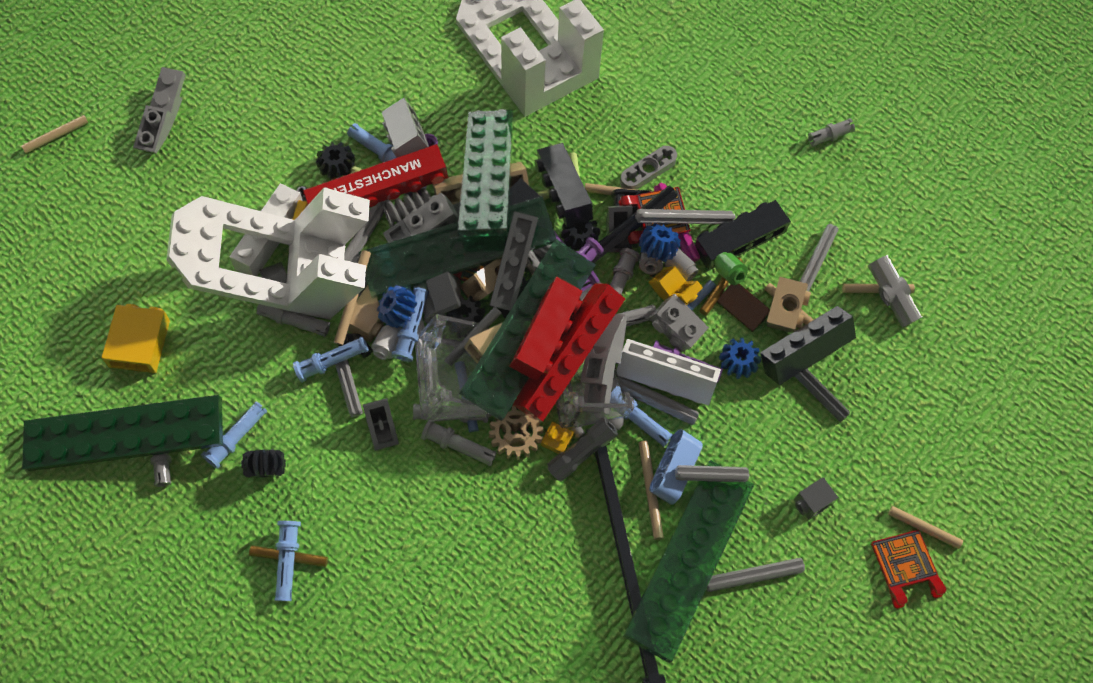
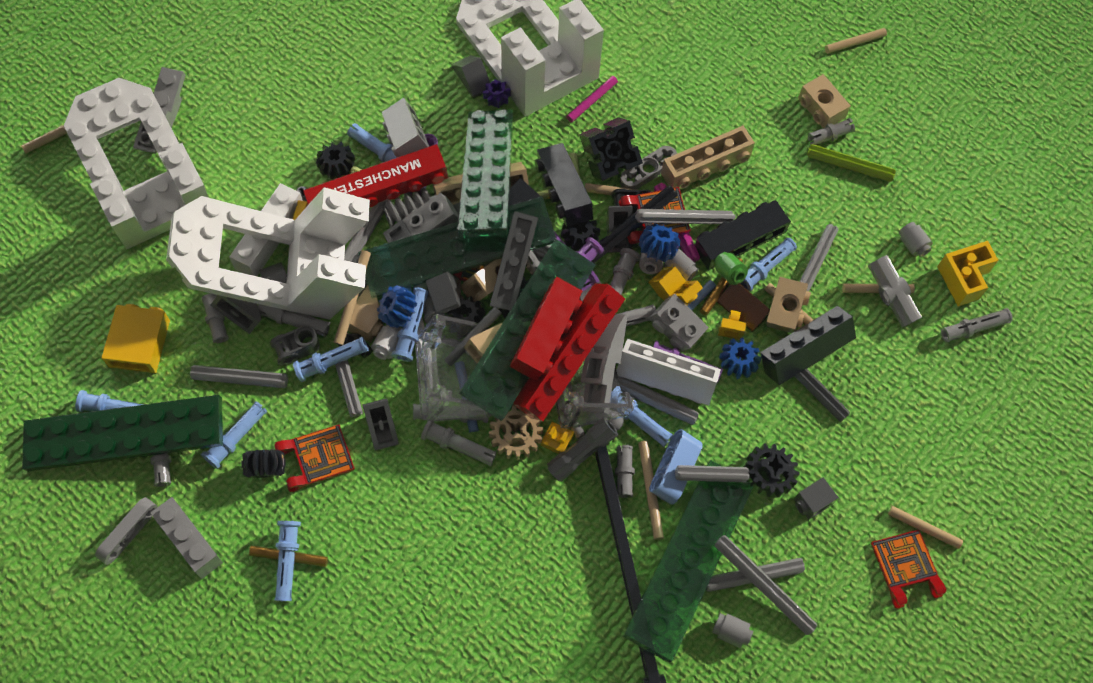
(92, 402): none -> light blue pin
(125, 531): none -> light grey beam
(146, 207): none -> white bracket
(186, 538): none -> light grey brick
(214, 319): none -> light grey pin
(239, 376): none -> light grey axle
(240, 312): none -> dark grey slope
(293, 345): none -> dark grey piece
(319, 456): none -> flag
(472, 74): none -> dark grey slope
(496, 93): none -> dark purple gear
(590, 100): none -> dark pink bar
(611, 148): none -> black brick
(624, 471): none -> light grey pin
(707, 158): none -> tan brick
(732, 326): none -> yellow tile
(732, 630): none -> light grey brick
(760, 269): none -> light blue pin
(765, 585): none -> light grey axle
(771, 470): none -> black gear
(819, 92): none -> tan brick
(851, 163): none -> lime axle
(855, 40): none -> tan bar
(915, 239): none -> light grey brick
(964, 271): none -> yellow brick
(967, 328): none -> light grey pin

